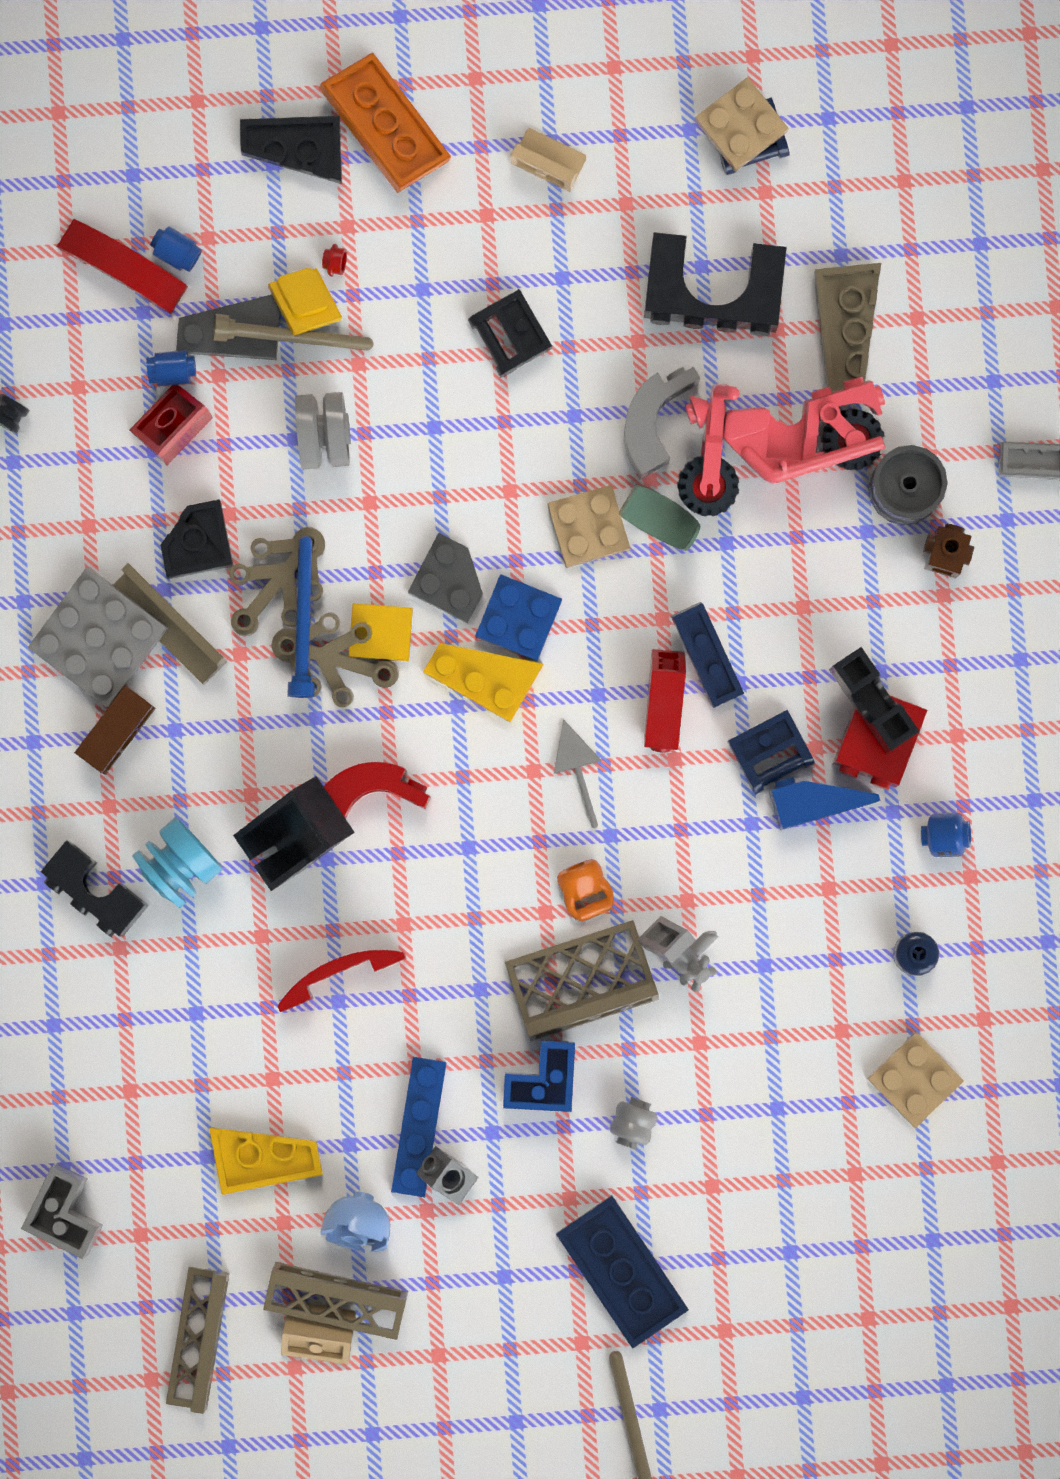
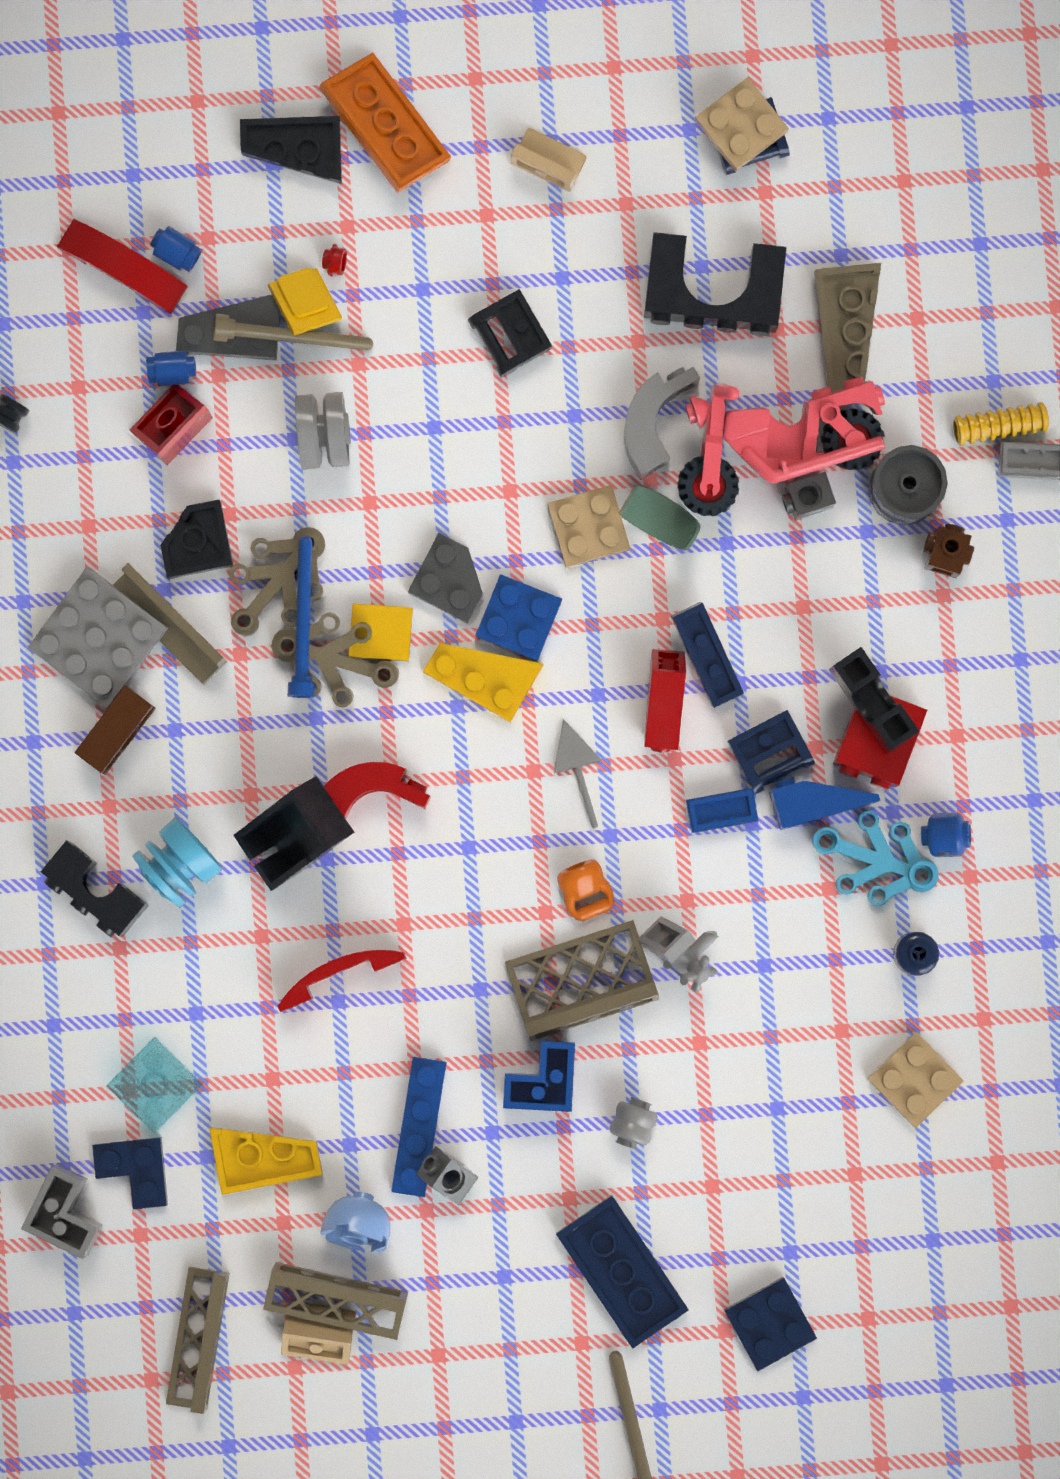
(142, 1161): none -> dark blue plate
(154, 1085): none -> clear light blue plate
(722, 810): none -> blue plate
(770, 1324): none -> dark blue plate
(819, 486): none -> dark grey brick
(880, 860): none -> medium azure plant
(1001, 423): none -> yellow piece

